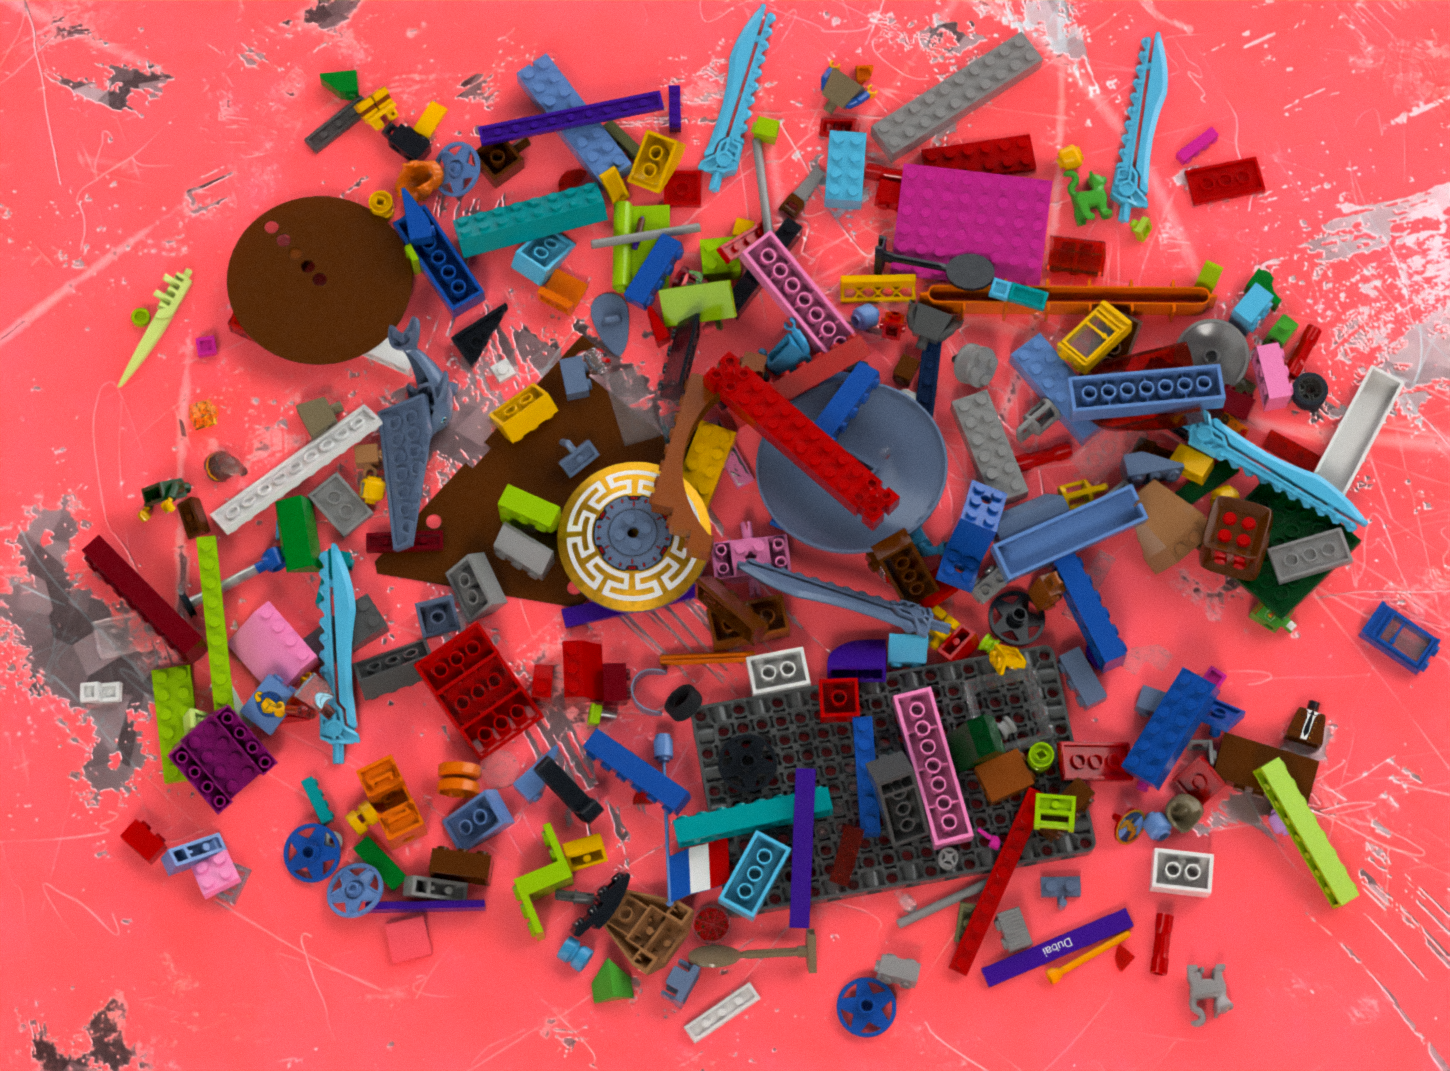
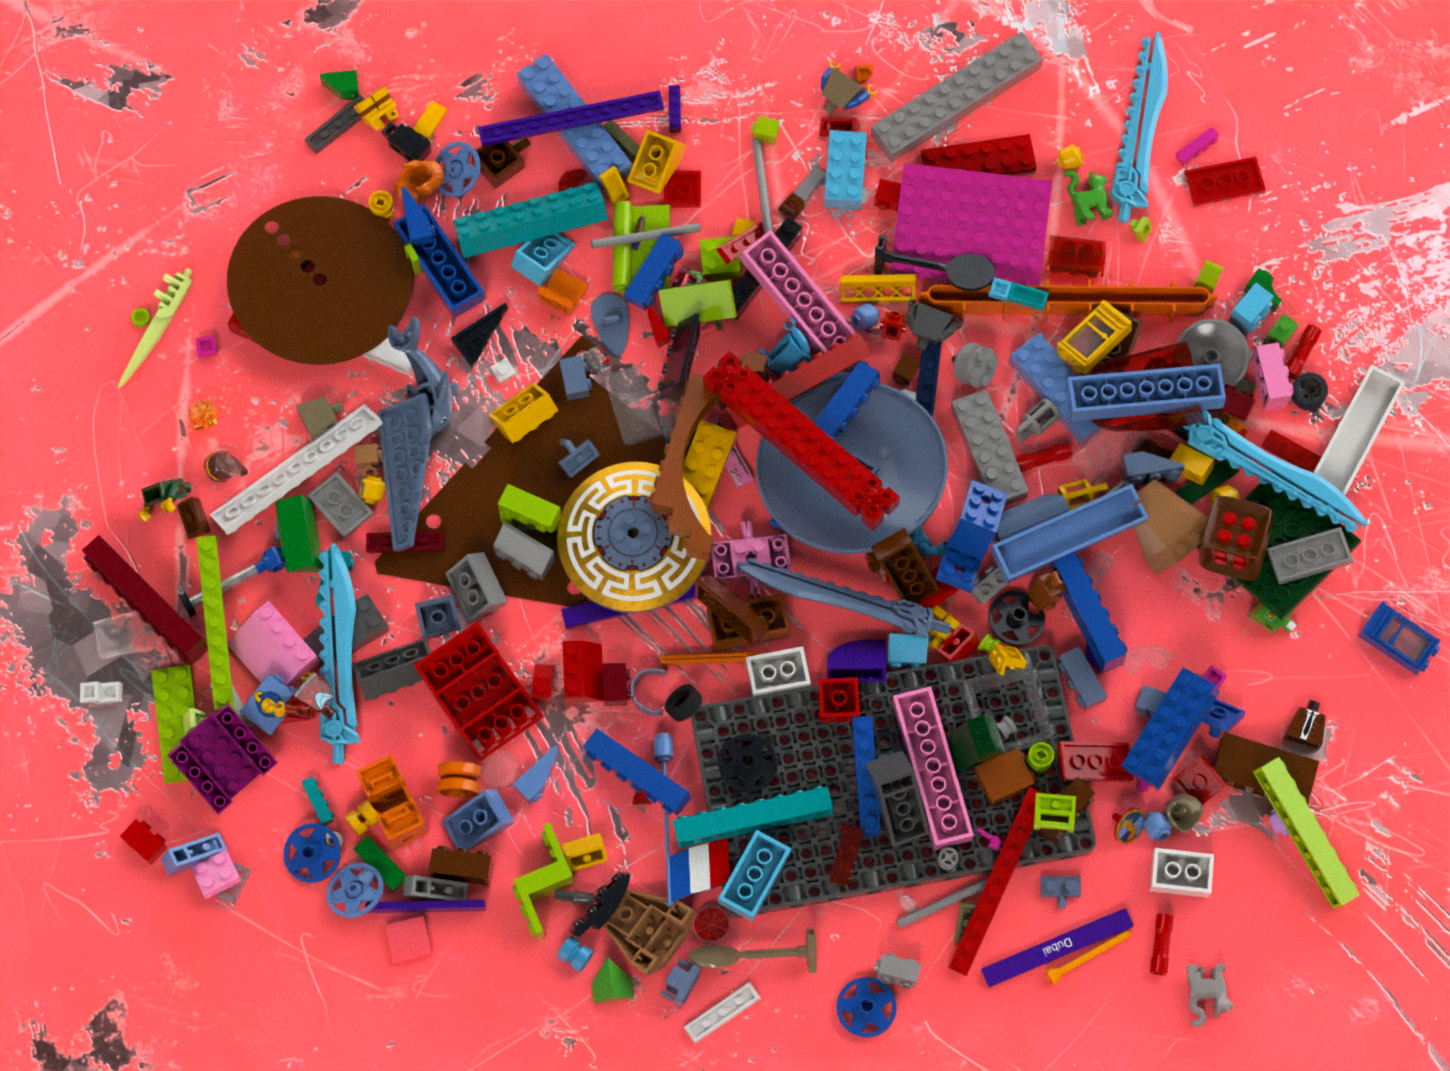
(567, 790): black beam -> none
(596, 712): lime piece -> none
(728, 154): medium azure piece -> none
(802, 848): dark purple tile -> none
(876, 172): red axle -> none
(1013, 930): light grey brick -> none
(1123, 958): clear red tile -> none
(1207, 745): light grey bracket -> none

